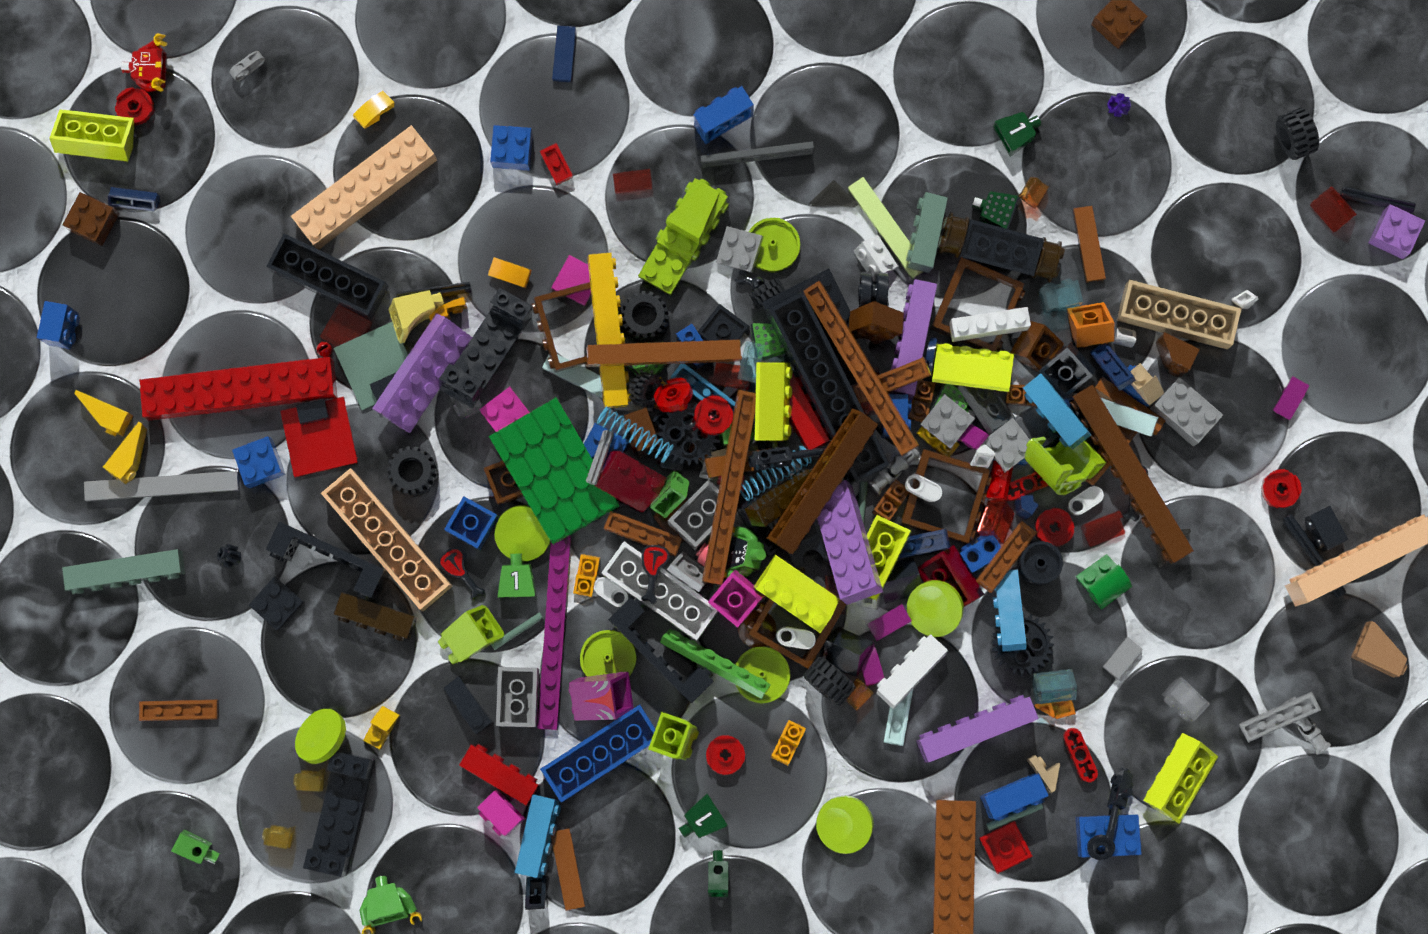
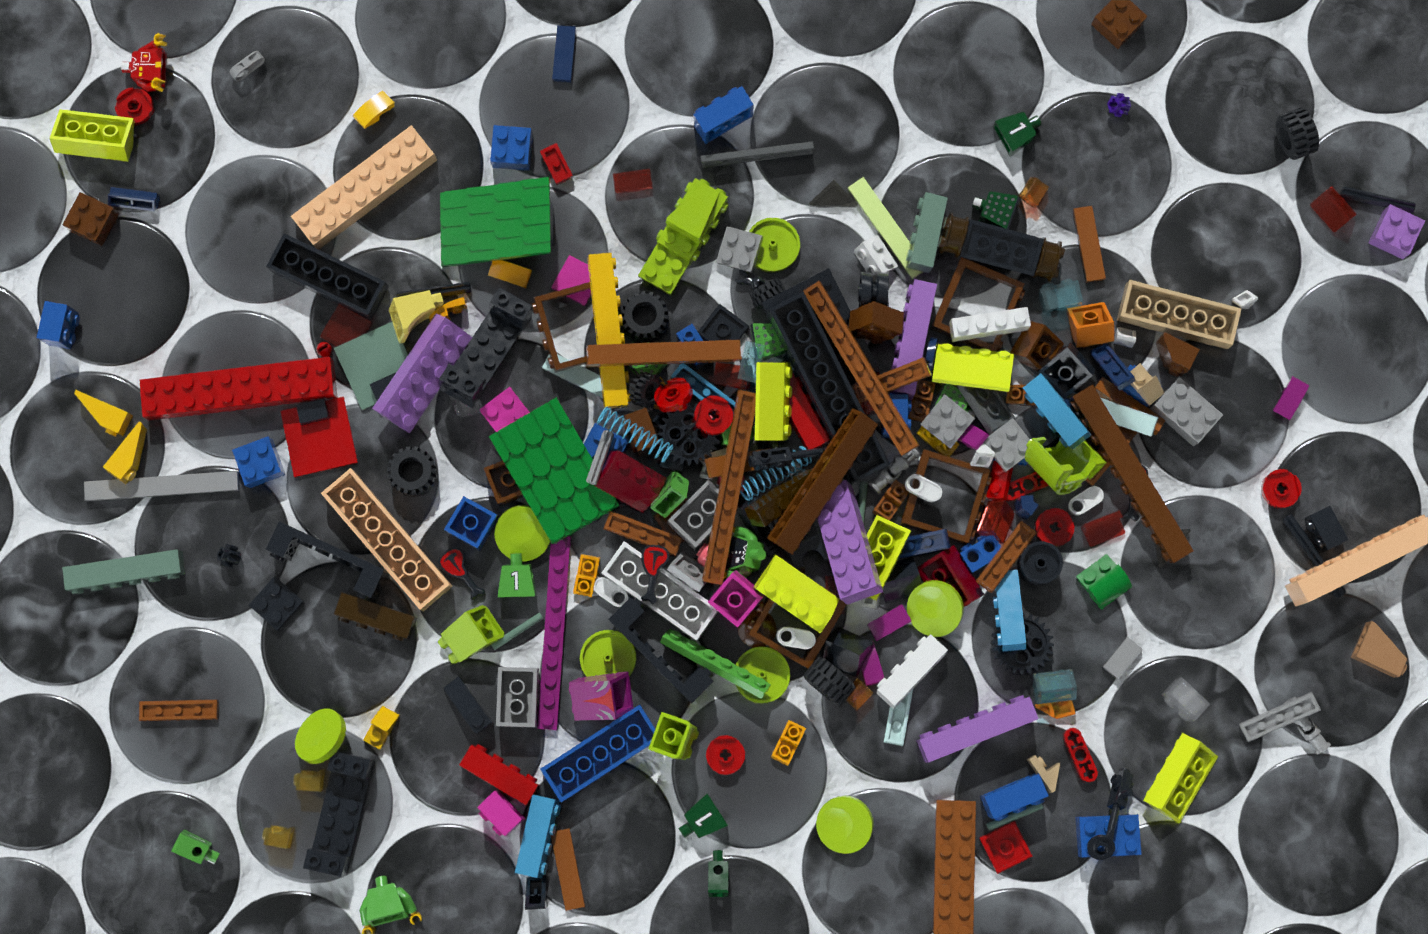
(496, 222): none -> green piece

